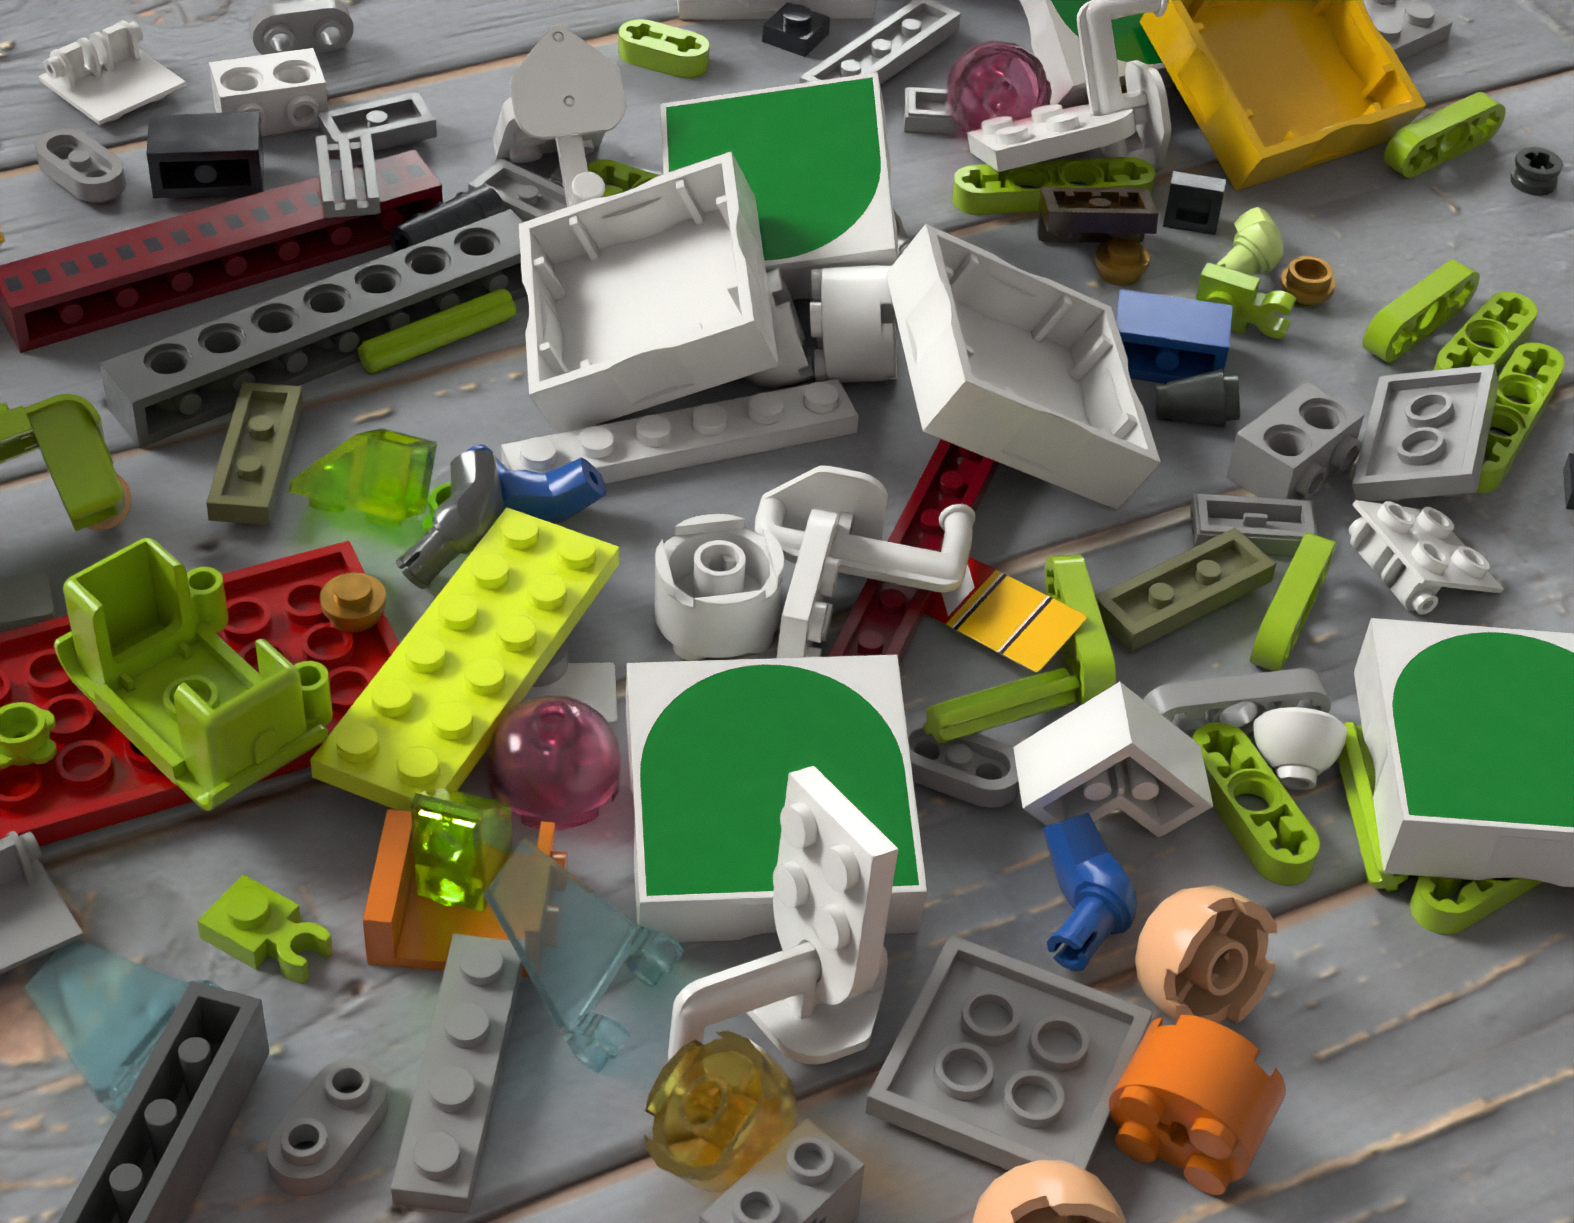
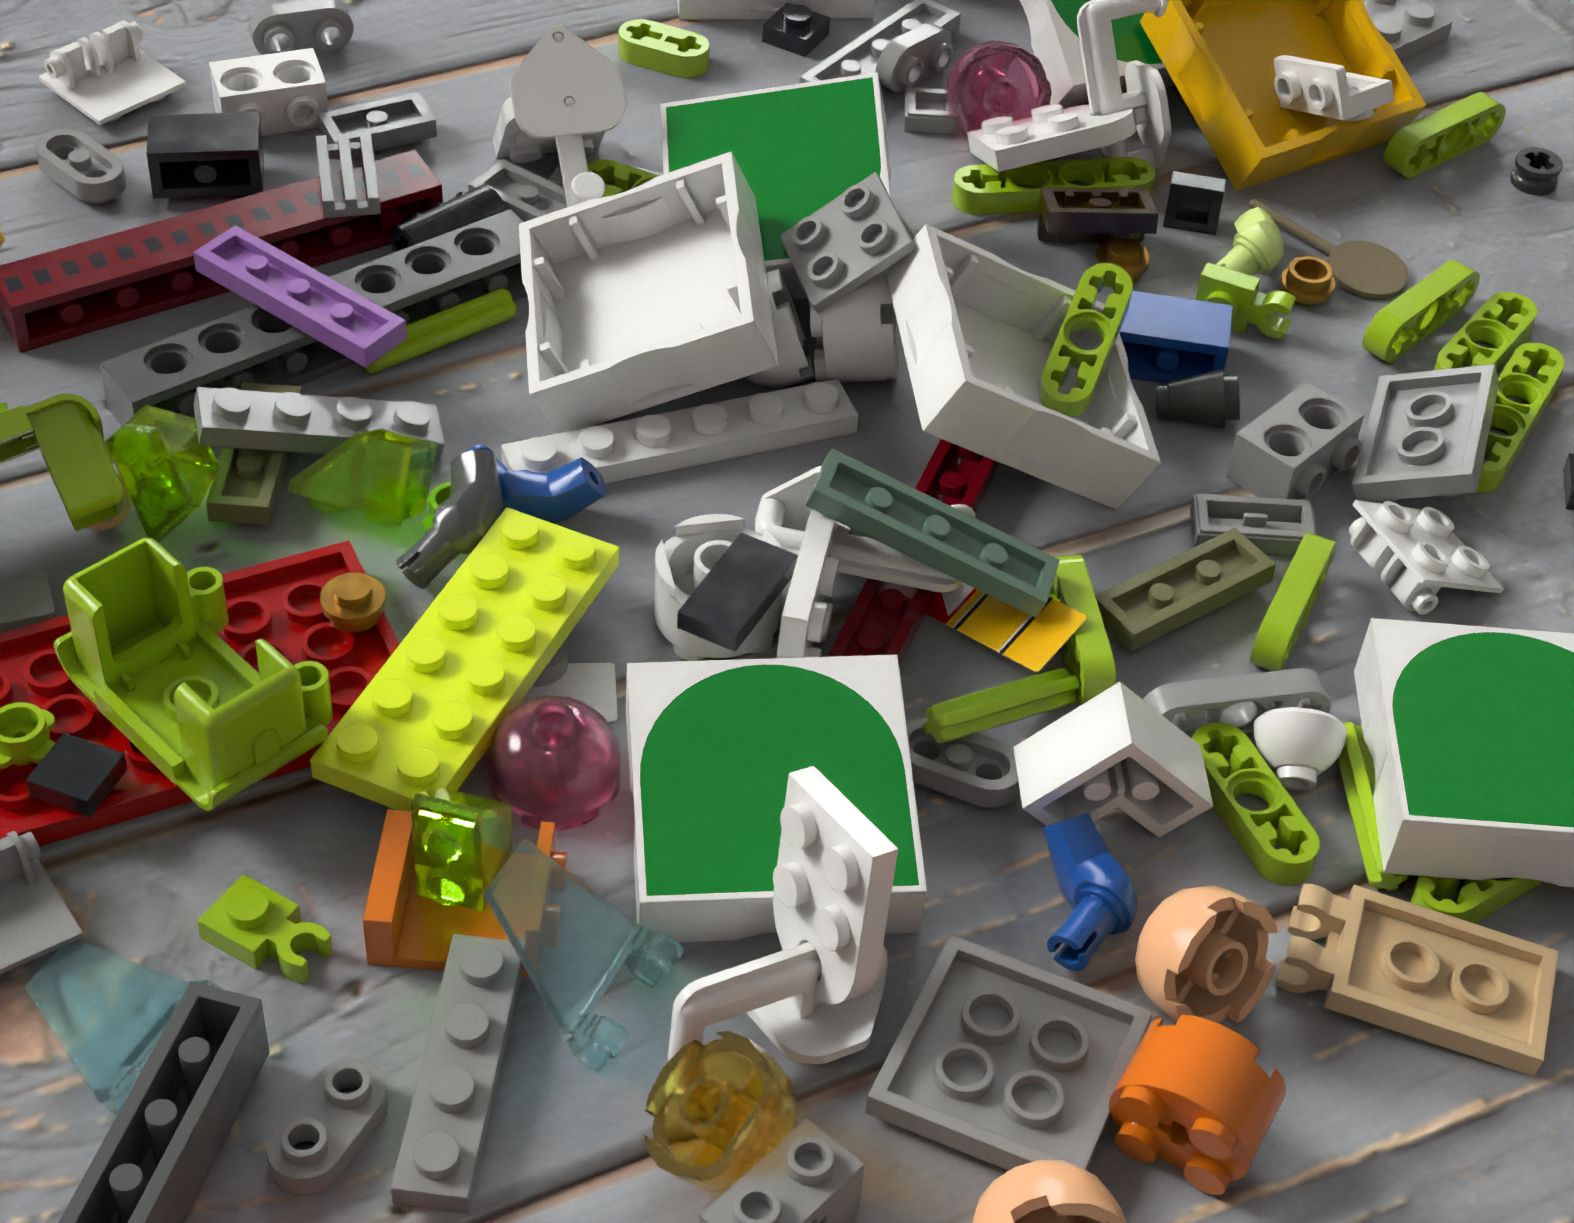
(76, 774): none -> black tile
(162, 467): none -> clear neon green slope
(300, 296): none -> medium lavender plate
(304, 421): none -> light grey plate
(737, 592): none -> black tile
(848, 242): none -> light grey plate
(914, 57): none -> light grey plate
(933, 533): none -> sand green plate
(1083, 316): none -> lime beam
(1328, 89): none -> white bracket
(1356, 265): none -> dark tan piece
(1423, 974): none -> tan tile

